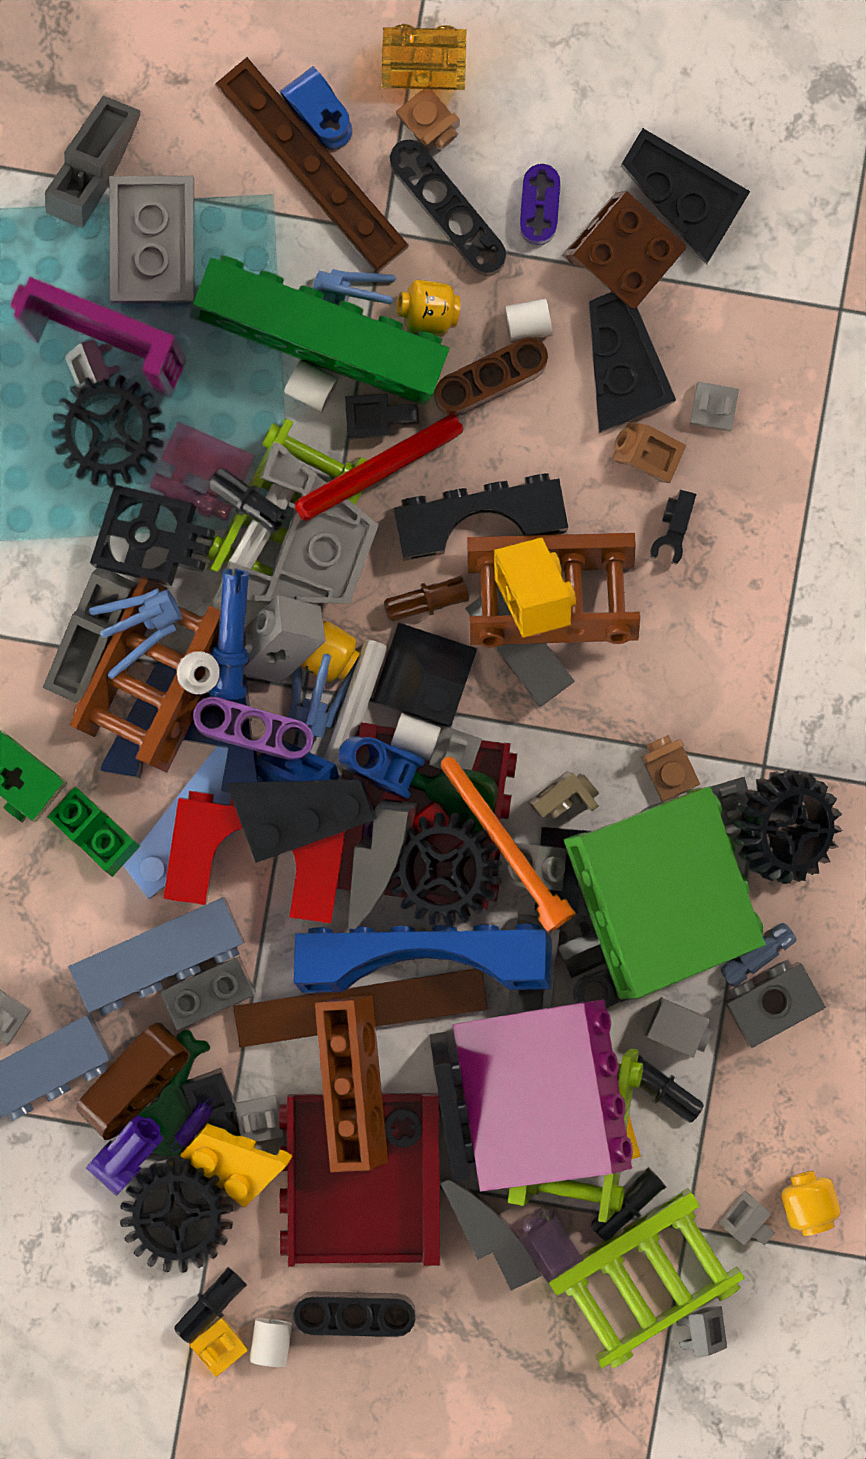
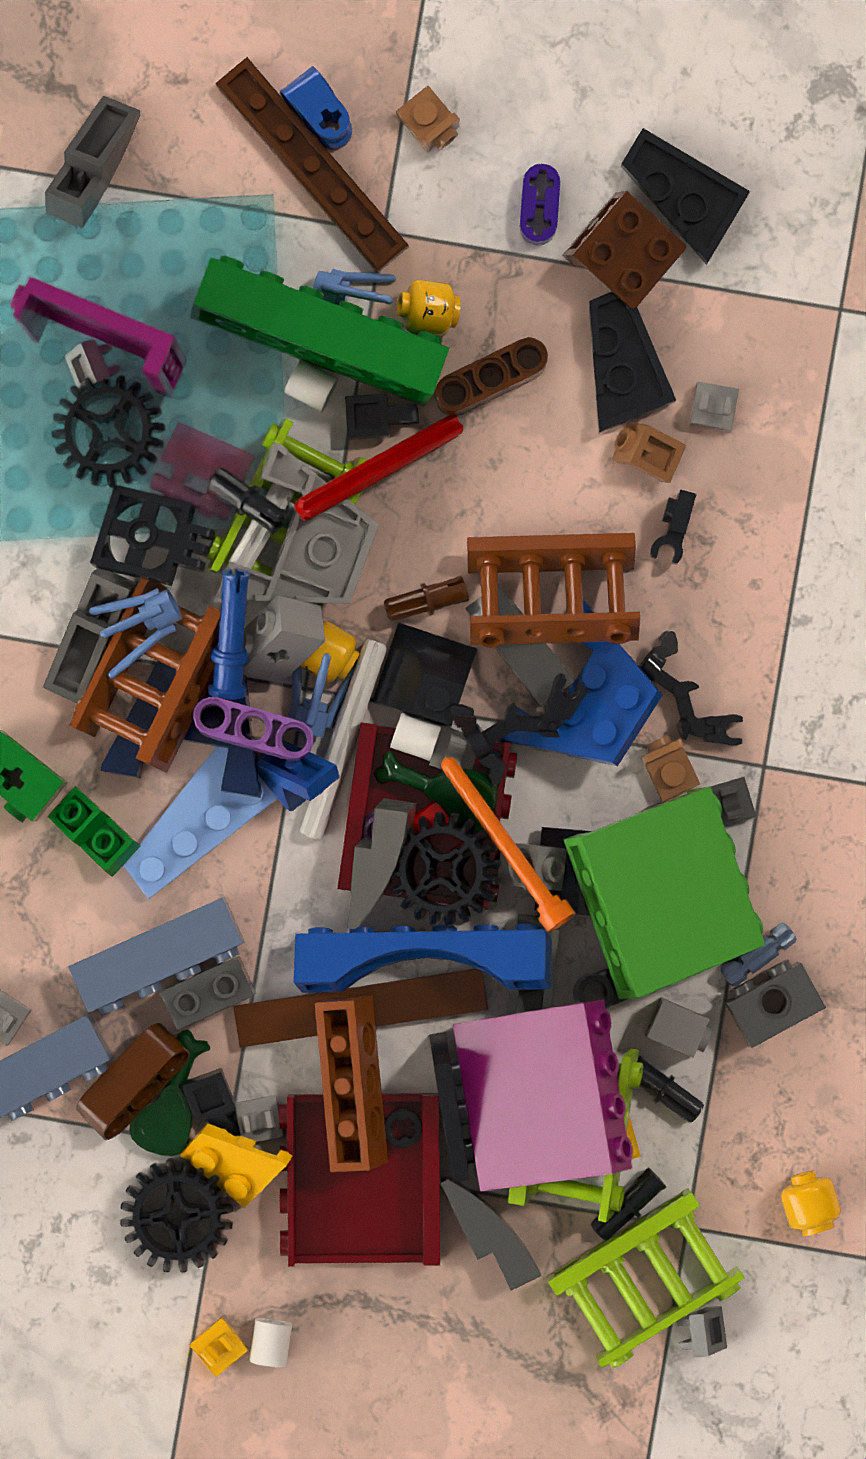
(122, 1158): dark purple piece -> none
(152, 239): light grey plate -> none
(186, 670): white plate -> none
(193, 1124): dark purple piece -> none
(203, 826): red arch -> none
(210, 1305): black axle -> none
(297, 813): black wing -> none
(335, 1323): black beam -> none
(387, 766): blue piece -> none
(424, 58): clear yellow brick -> none
(449, 206): black beam -> none
(528, 320): white gear -> none
(532, 507): black arch -> none
(533, 587): yellow brick -> none
(549, 1243): clear purple brick -> none
(556, 797): dark tan bracket -> none
(558, 708): none -> black piece
(581, 953): dark grey tile -> none
(611, 713): none -> blue wing
(710, 727): none -> black piece
(747, 1220): light grey tile -> none
(780, 804): black gear -> none

